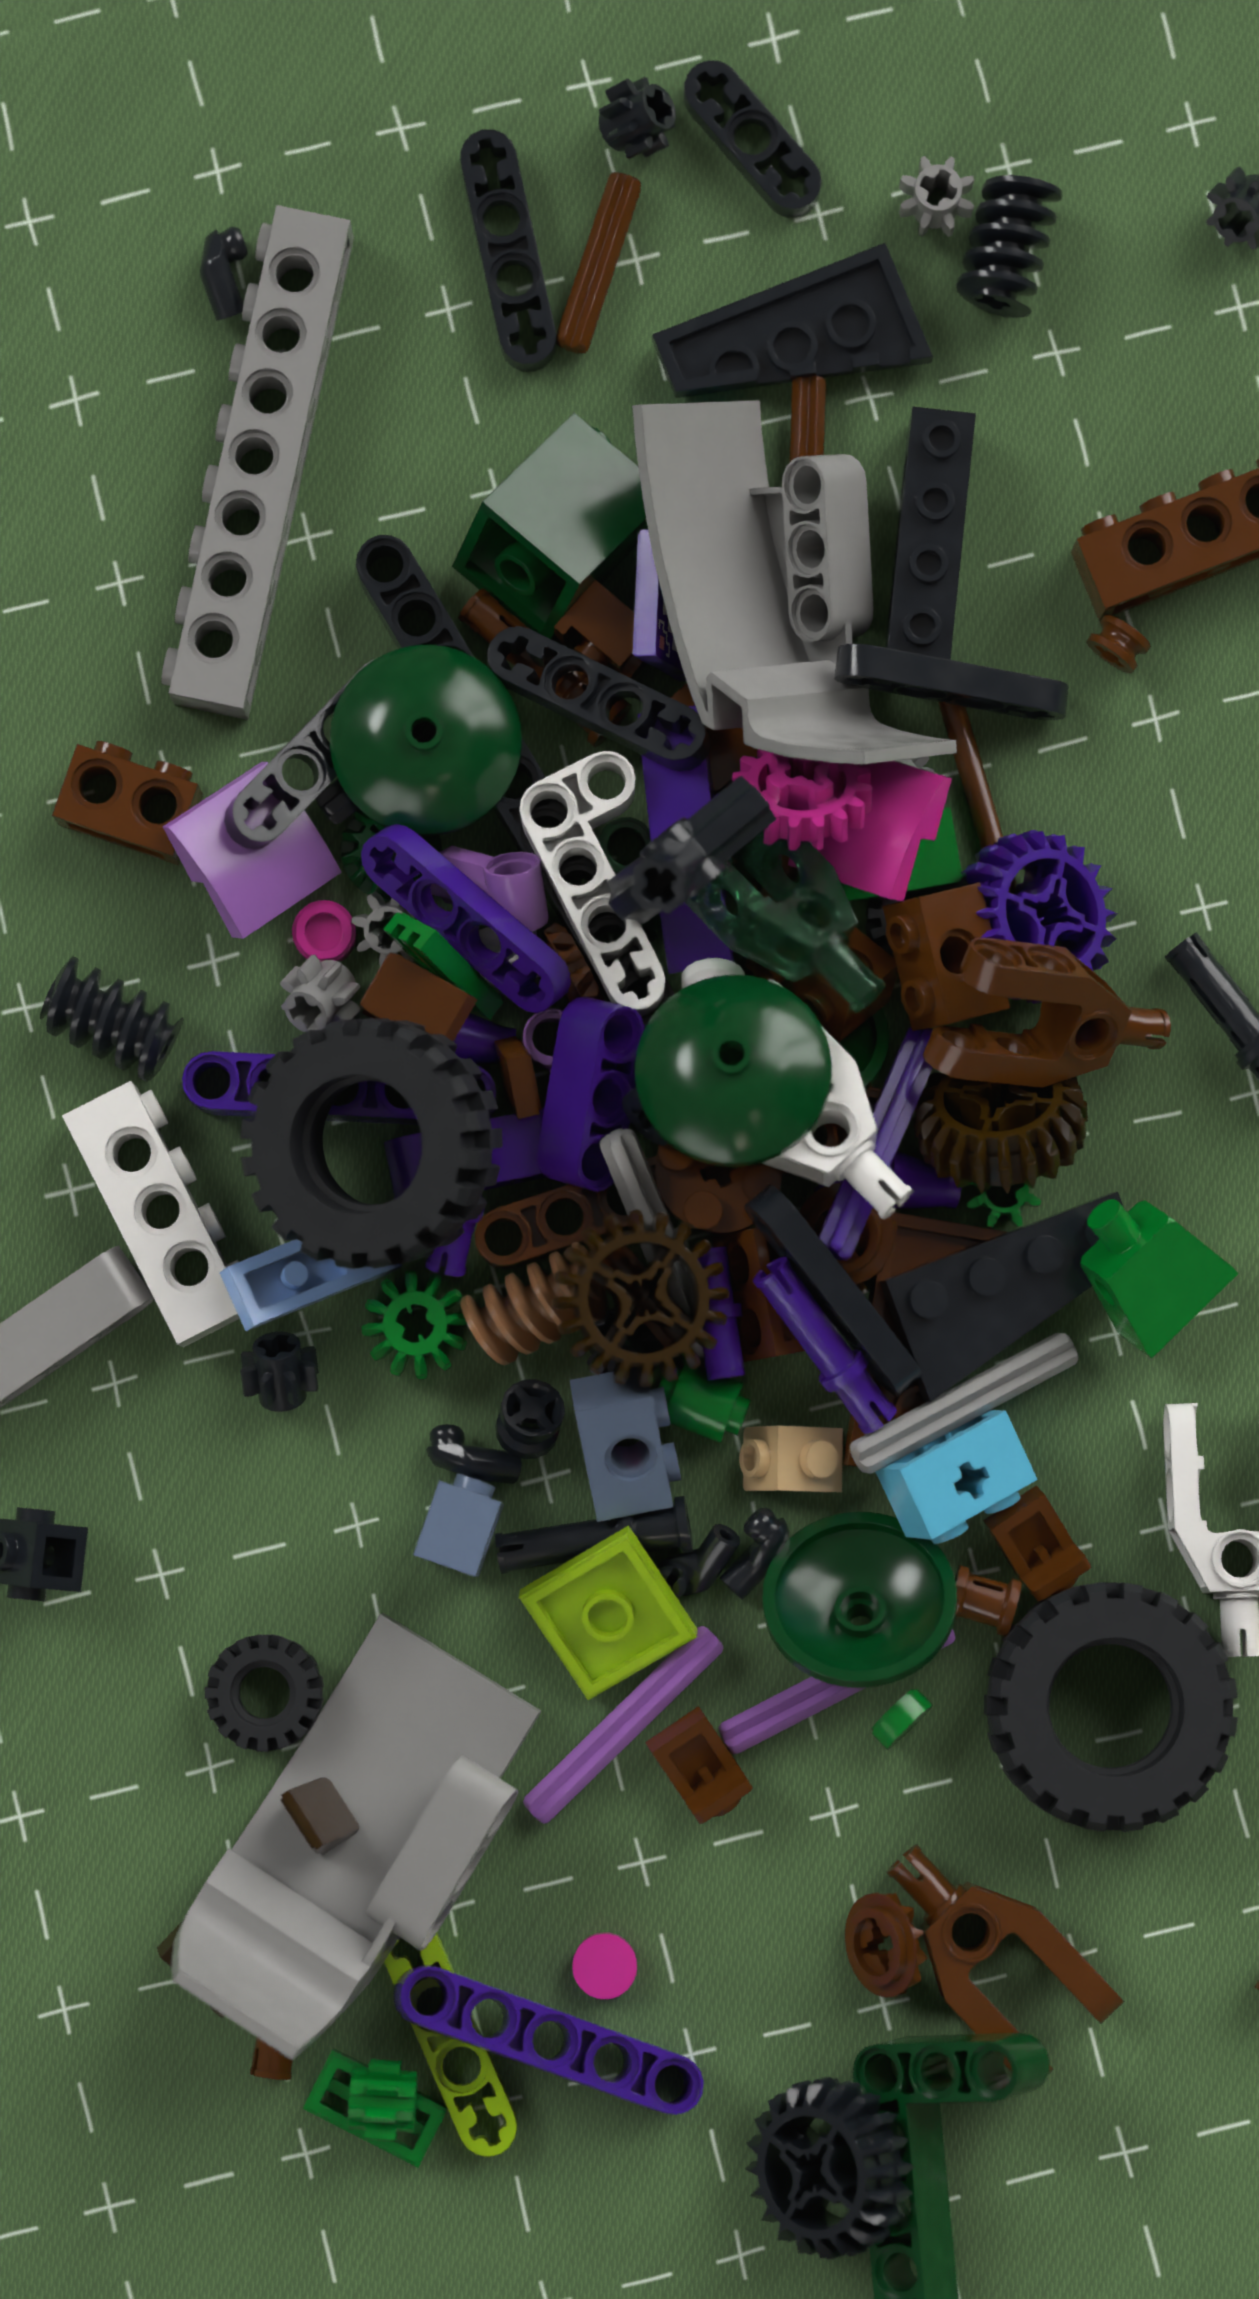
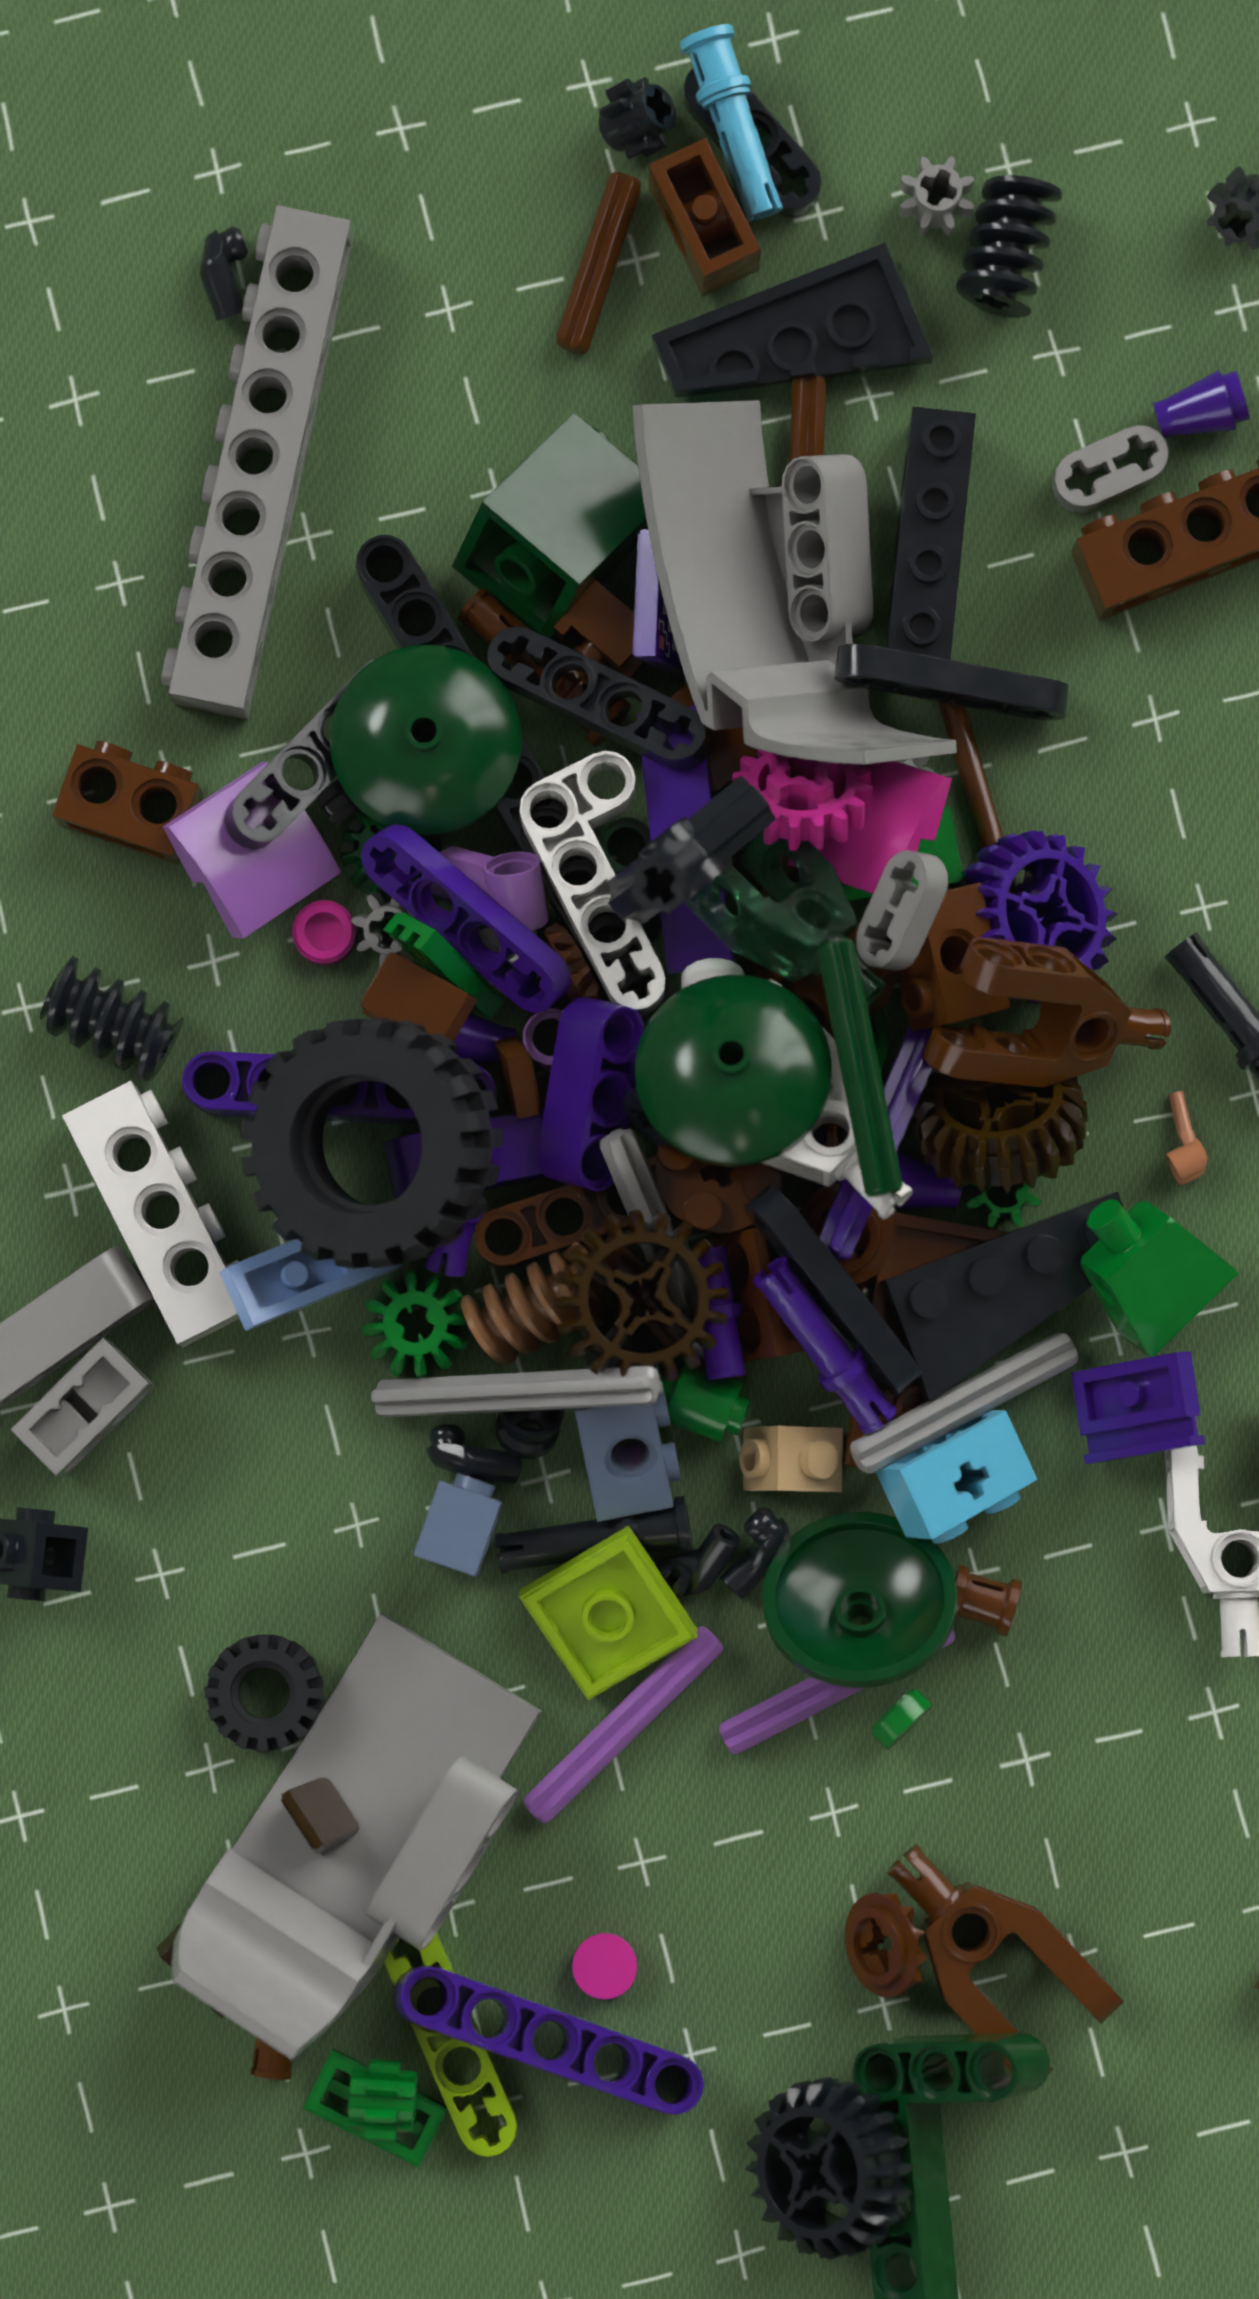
(83, 1408): none -> light grey brick
(279, 1371): black gear -> none
(319, 994): light grey gear -> none
(508, 250): black beam -> none
(516, 1392): none -> light grey axle
(700, 1766): reddish brown bracket -> none
(704, 217): none -> reddish brown brick
(725, 95): none -> medium azure pin
(859, 1068): none -> dark green axle
(901, 910): none -> light grey beam
(1037, 1545): reddish brown bracket -> none
(1103, 456): none -> light grey beam
(1118, 643): reddish brown bush -> none
(1138, 1407): none -> dark purple plate
(1191, 1158): none -> nougat hand
(1198, 1693): black tyre -> none
(1203, 407): none -> dark purple cone

